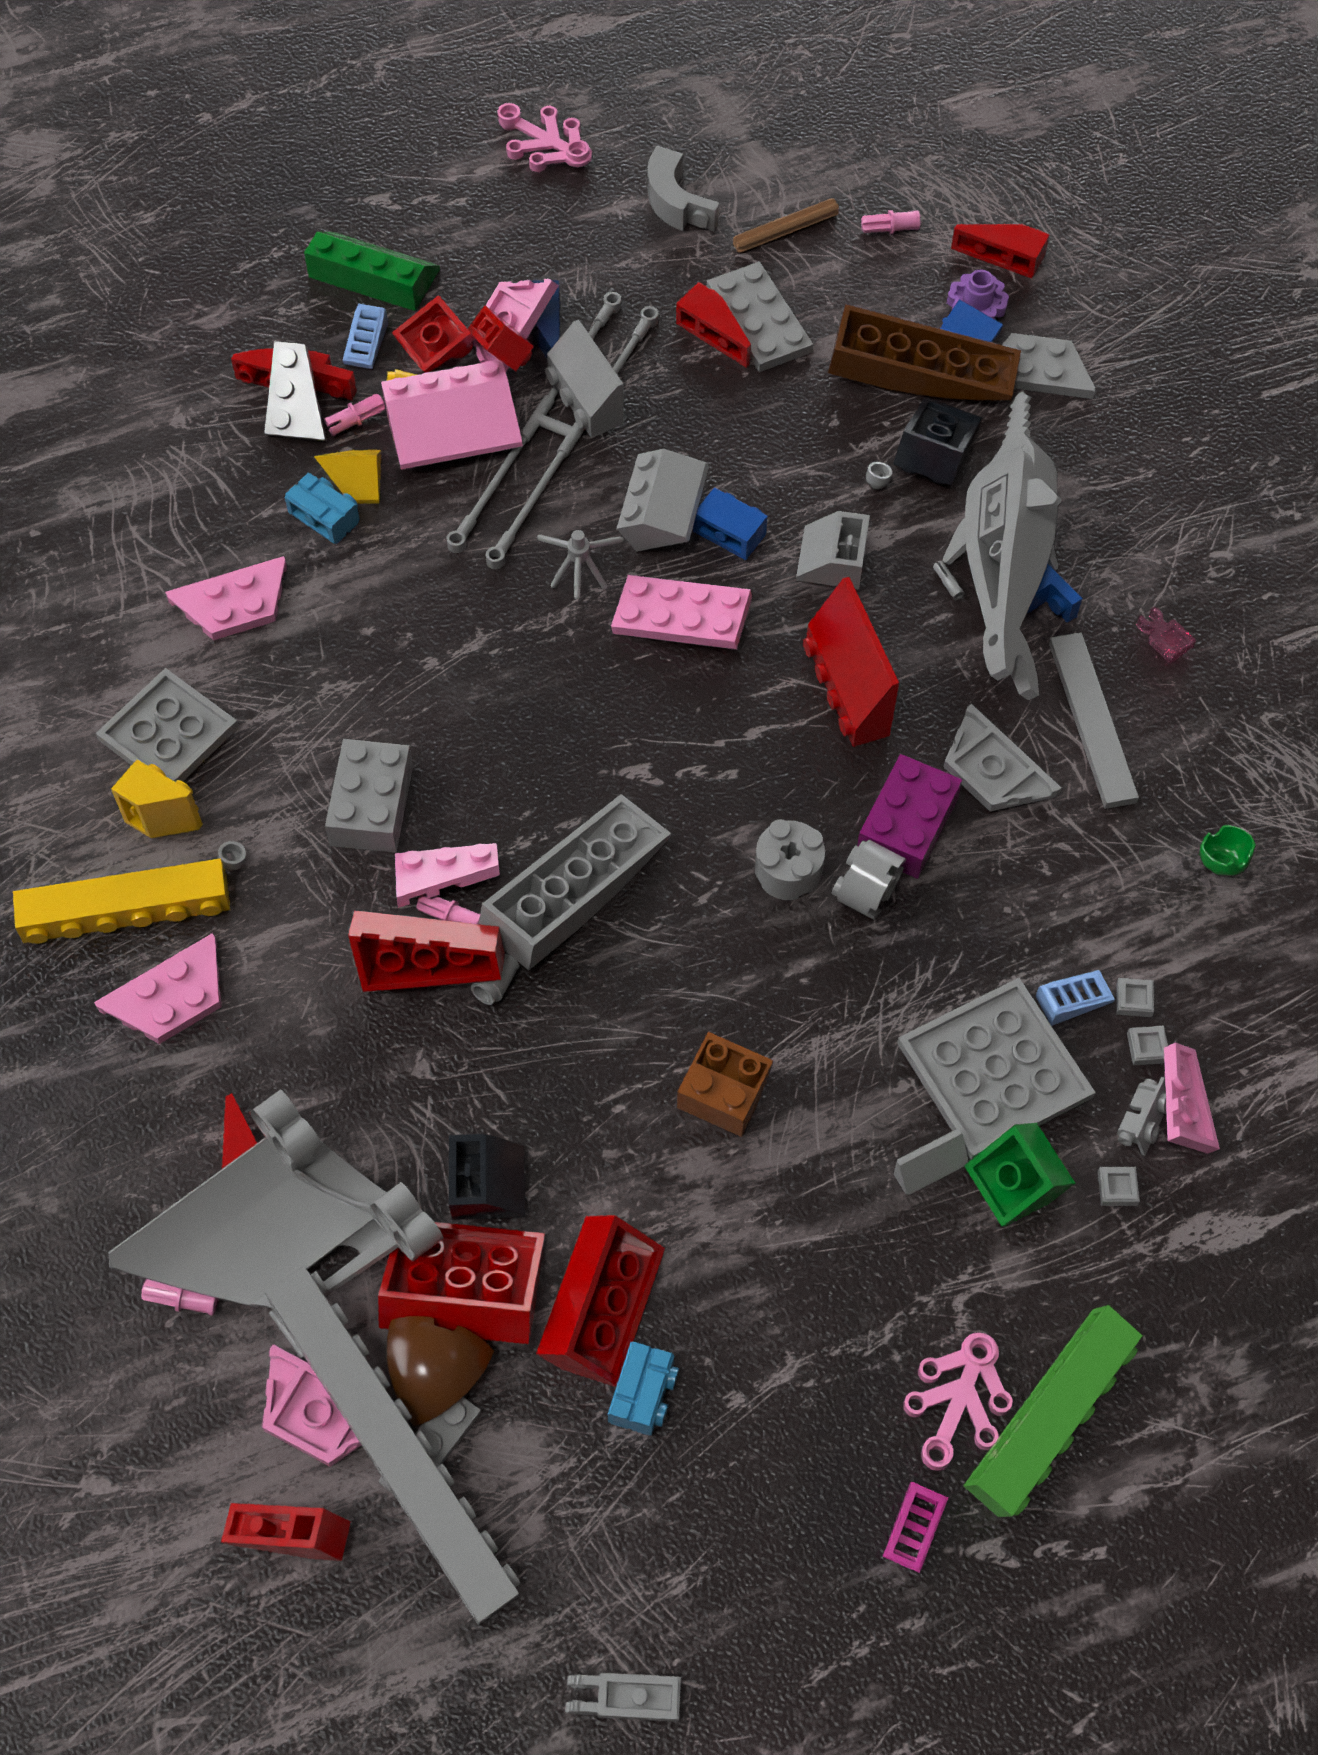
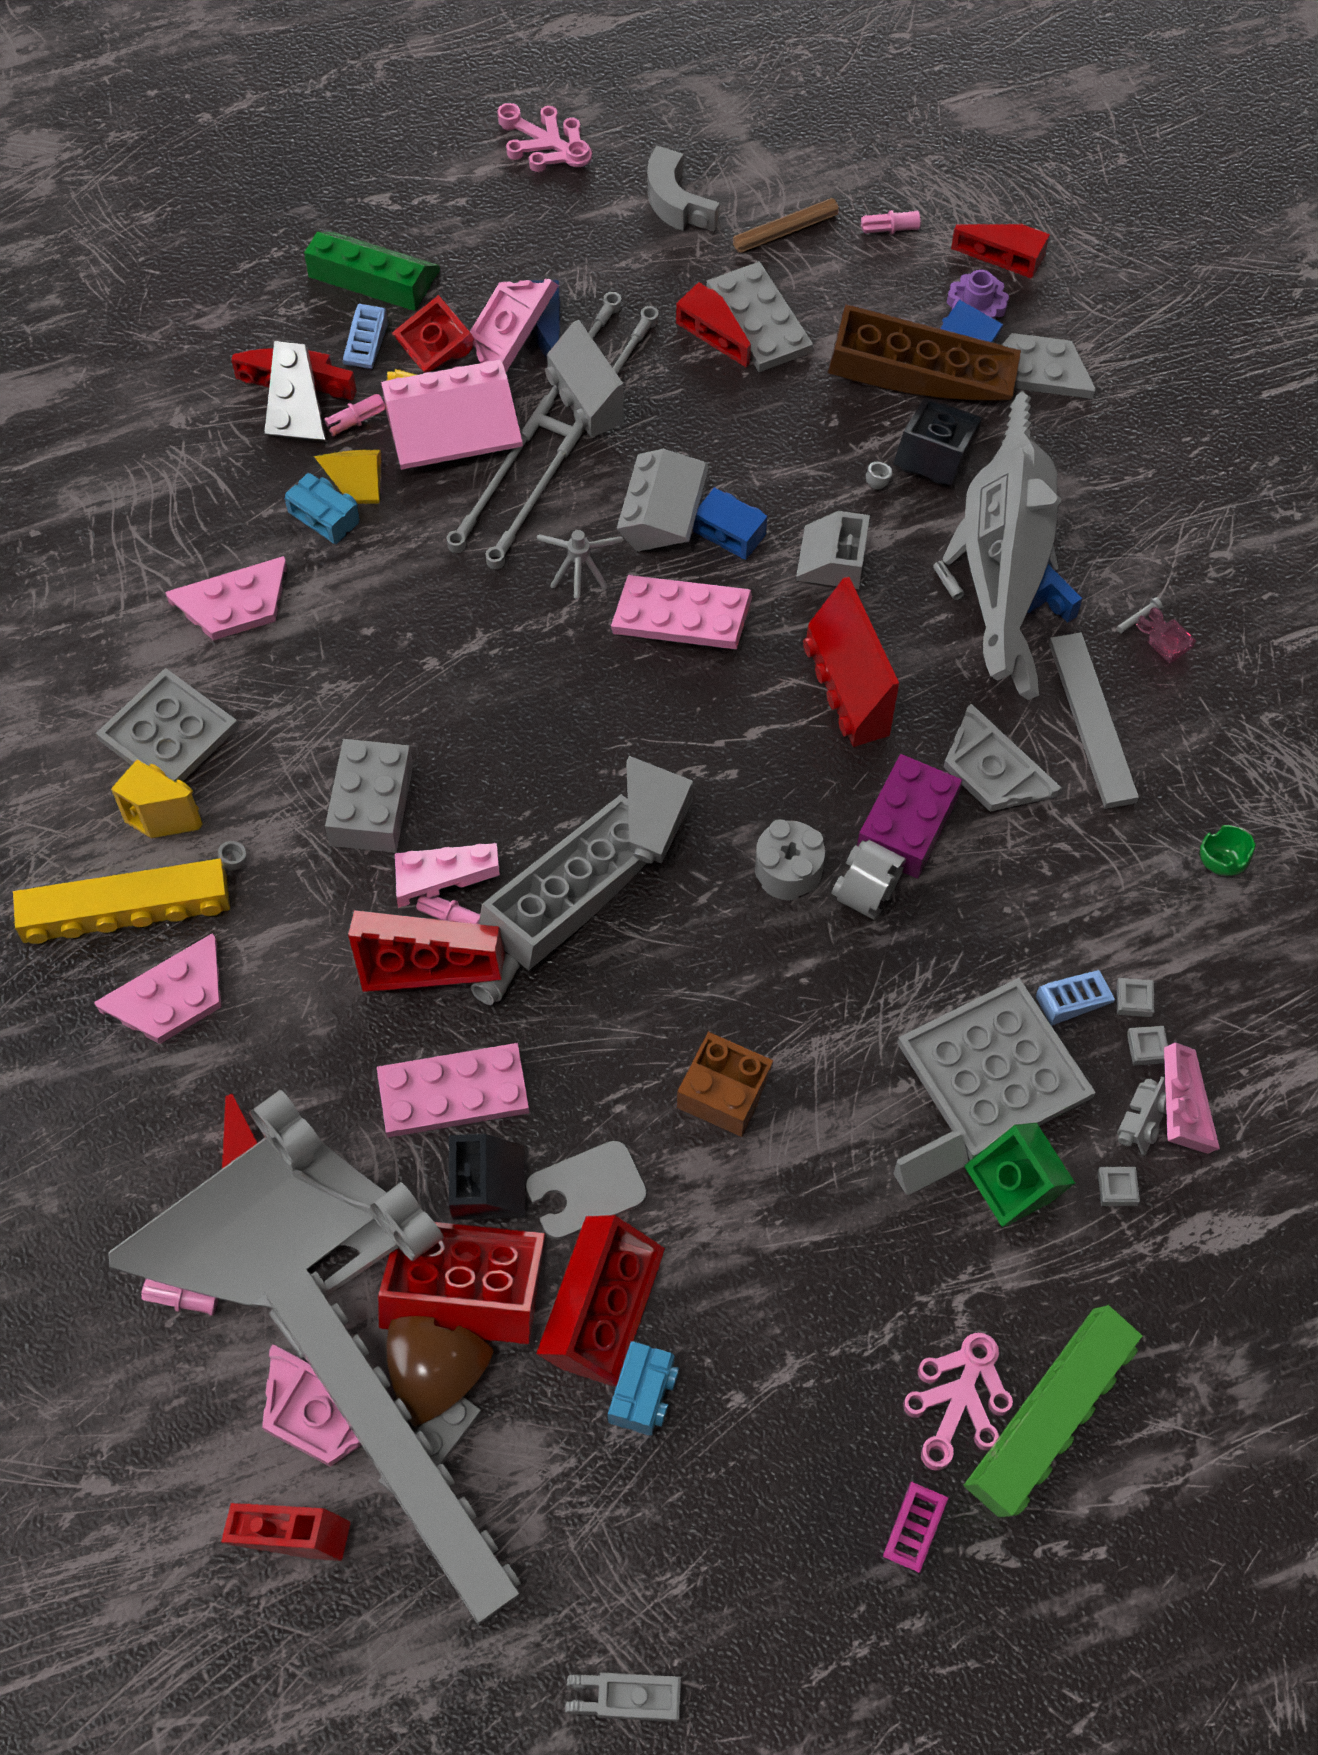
(452, 1090): none -> bright pink plate
(500, 339): red slope -> none
(593, 1184): none -> light grey piece
(655, 808): none -> light grey slope
(1155, 602): none -> light grey piece

